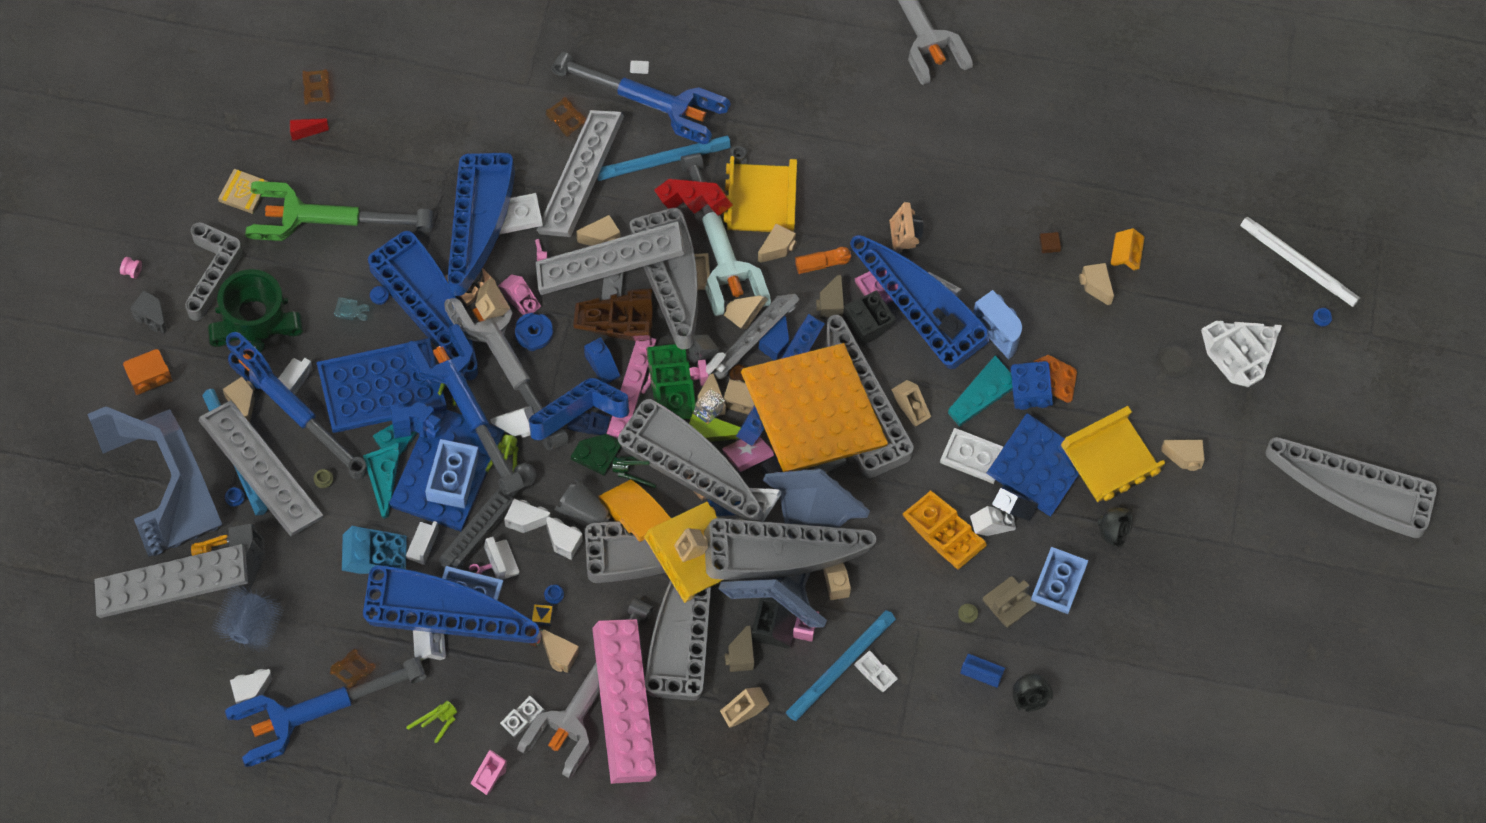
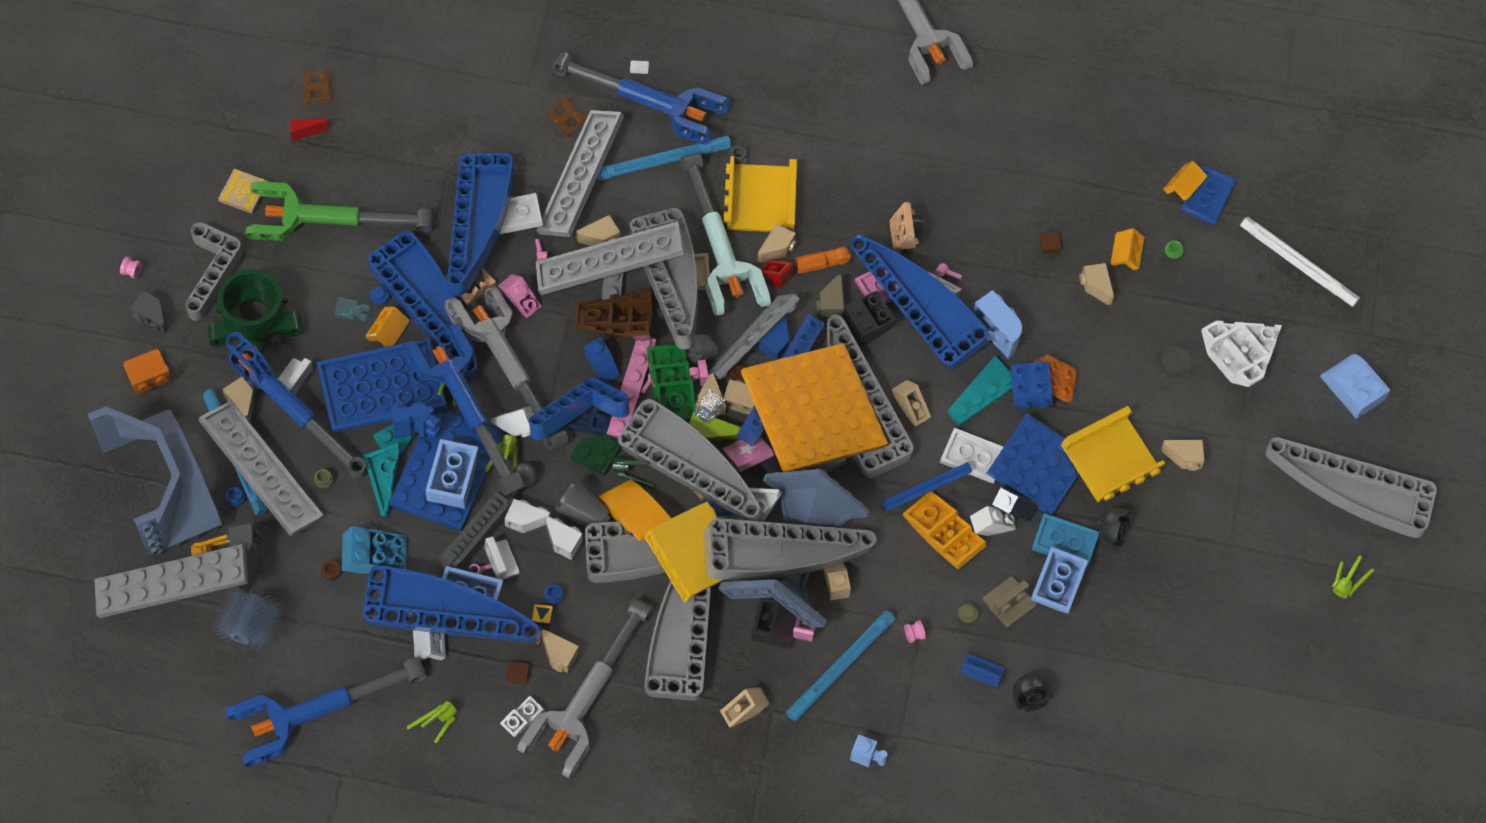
(250, 686): white slope -> none
(331, 570): none -> reddish brown tile
(347, 664): clear orange piece -> none
(388, 327): none -> light orange panel
(422, 542): white panel -> none
(489, 772): bright pink slope -> none
(491, 301): tan slope -> none
(517, 673): none -> reddish brown tile
(533, 341): blue plate -> none
(624, 701): bright pink brick -> none
(691, 544): tan slope -> none
(694, 194): red brick -> none
(716, 363): white piece -> none
(741, 652): dark tan slope -> none
(744, 310): tan slope -> none
(777, 272): none -> red slope
(865, 751): none -> light blue brick
(875, 672): white slope -> none
(914, 631): none -> bright pink wheel
(927, 486): none -> blue axle
(943, 269): none -> bright pink hand
(949, 325): black plate -> none
(1065, 537): none -> dark azure plate
(1174, 249): none -> bright green plate
(1186, 180): none -> light orange panel
(1210, 196): none -> blue tile
(1322, 317): blue plate -> none
(1343, 586): none -> lime plant
(1356, 385): none -> light blue brick

